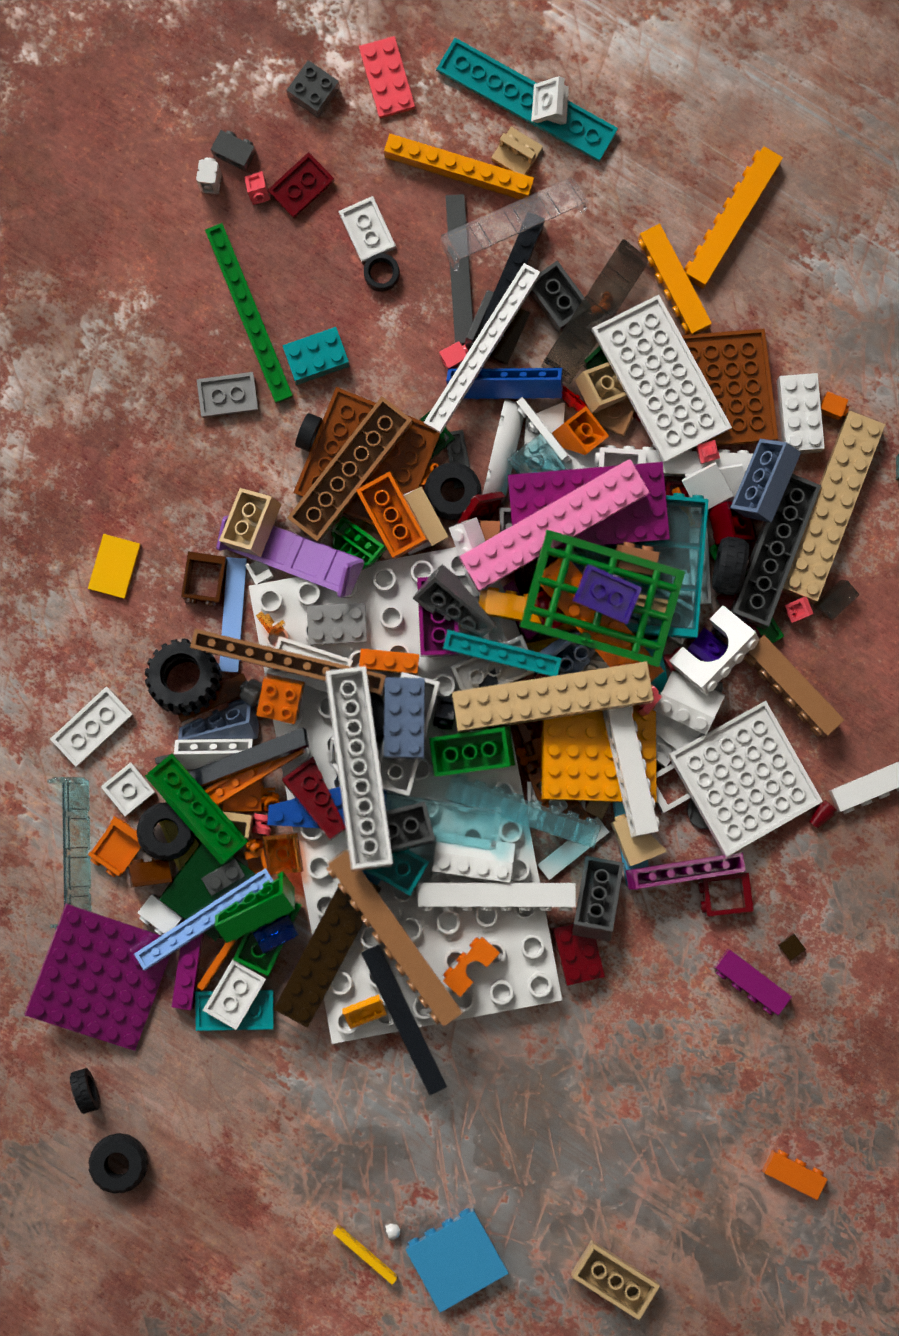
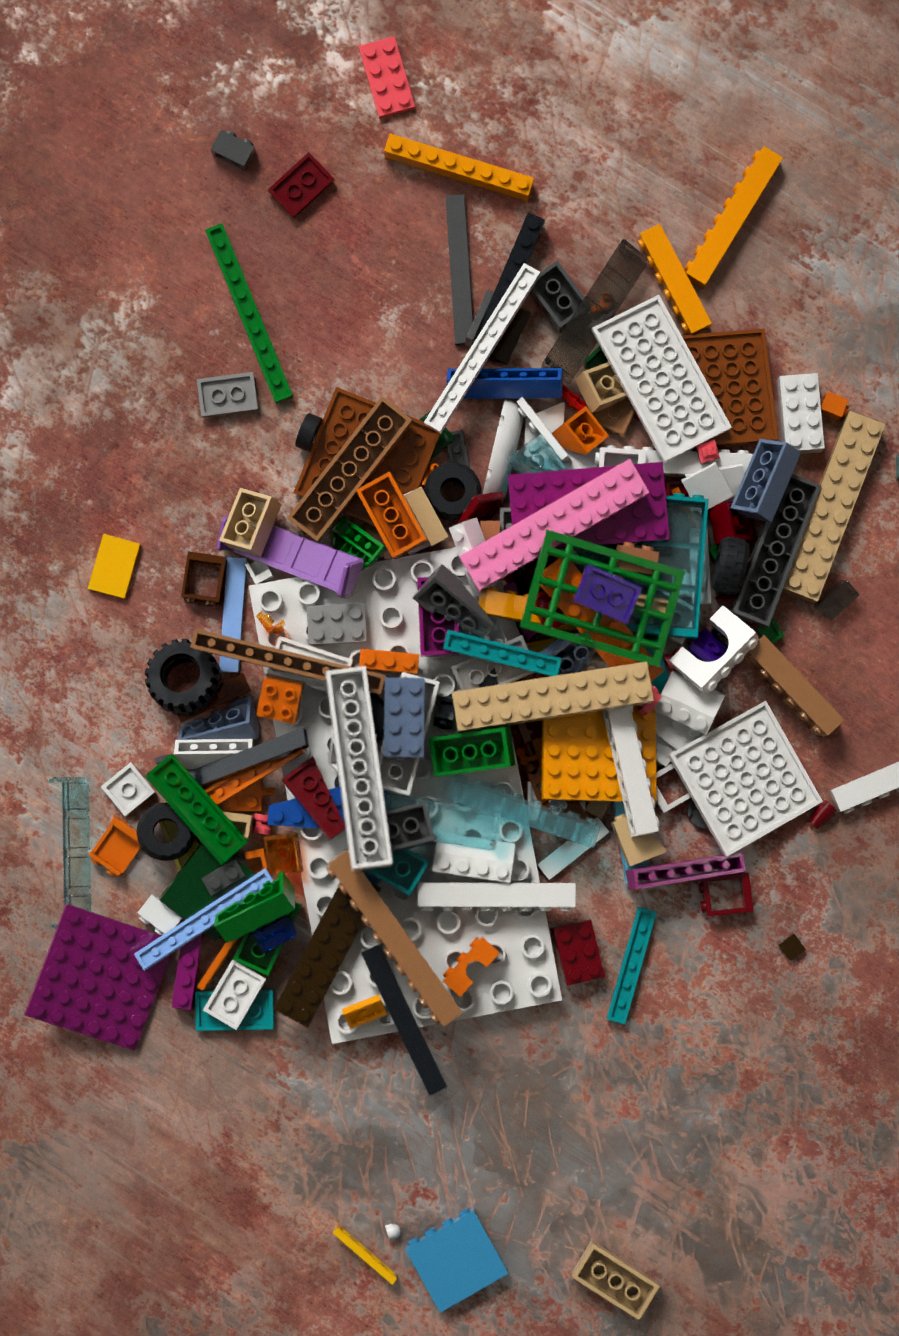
(84, 1091): black tyre -> none
(91, 726): white plate -> none
(104, 1176): black tyre -> none
(149, 873): reddish brown slope -> none
(209, 176): white brick -> none
(251, 692): dark grey head -> none
(253, 845): orange arm -> none
(257, 188): coral bracket -> none
(269, 800): orange plate -> none
(313, 89): dark grey brick -> none
(316, 355): teal brick -> none
(367, 229): white tile -> none
(381, 287): black tyre -> none
(453, 355): coral brick -> none
(512, 220): clear piece -> none
(515, 94): teal plate -> none
(516, 151): tan bracket -> none
(550, 101): white bracket -> none
(598, 898): dark grey brick -> none
(631, 965): none -> teal plate
(753, 982): magenta brick -> none
(795, 1173): orange brick -> none
(799, 609): coral bracket -> none

